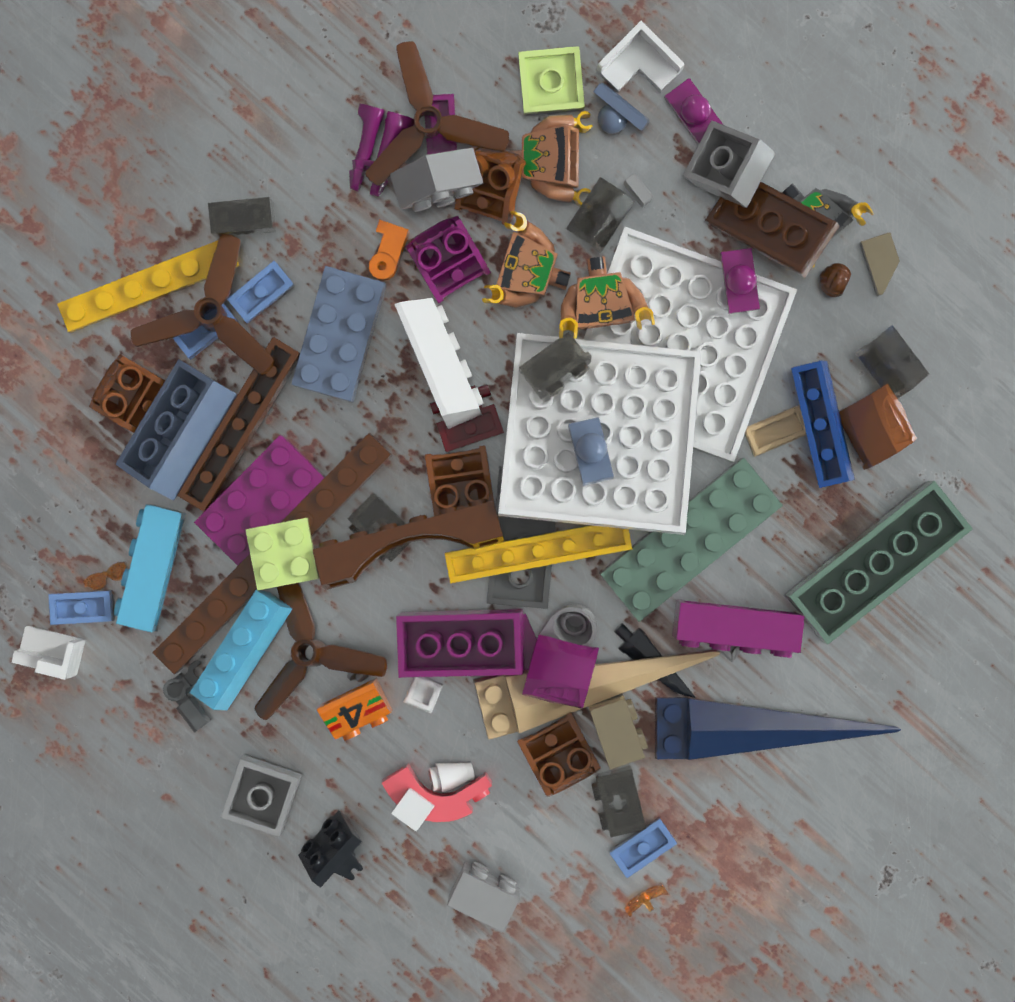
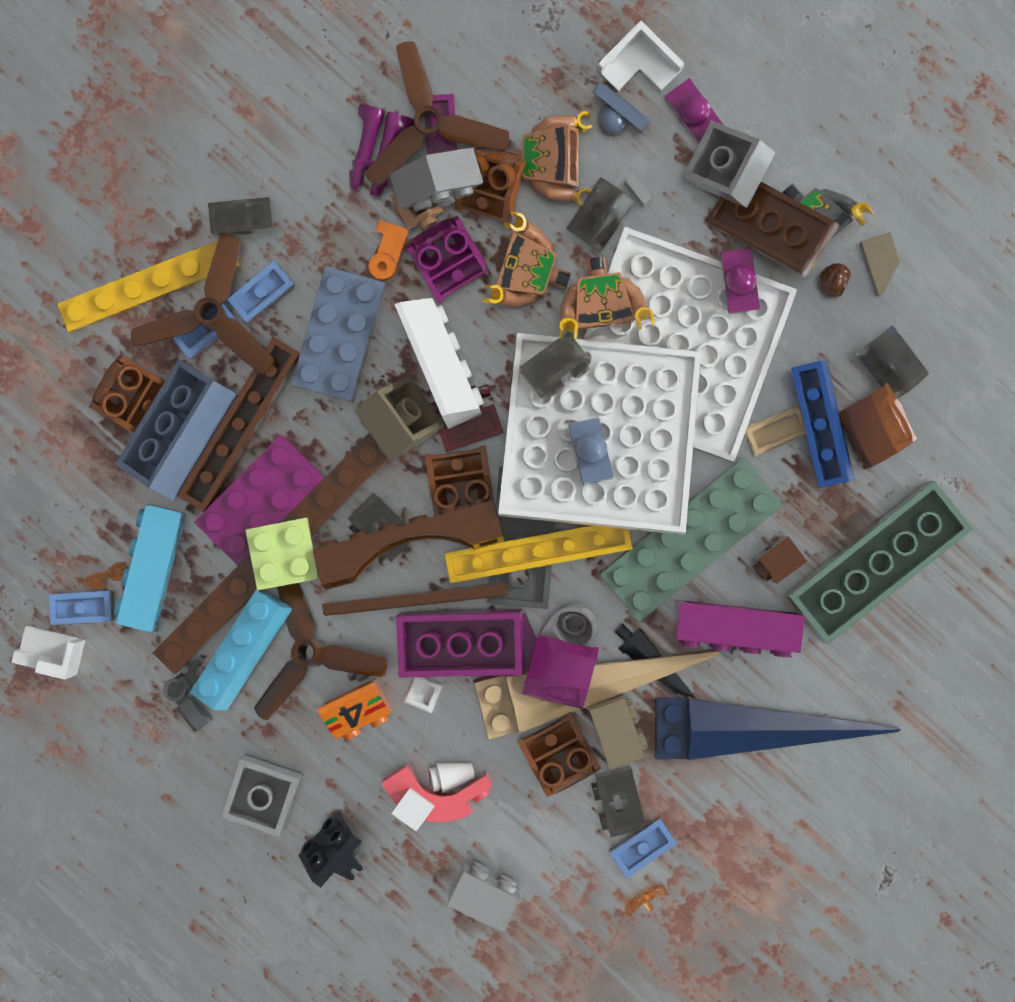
(399, 417): none -> dark tan brick
(415, 599): none -> reddish brown tile
(420, 218): none -> medium nougat bracket
(551, 80): yellowish green plate -> none
(778, 560): none -> reddish brown brick

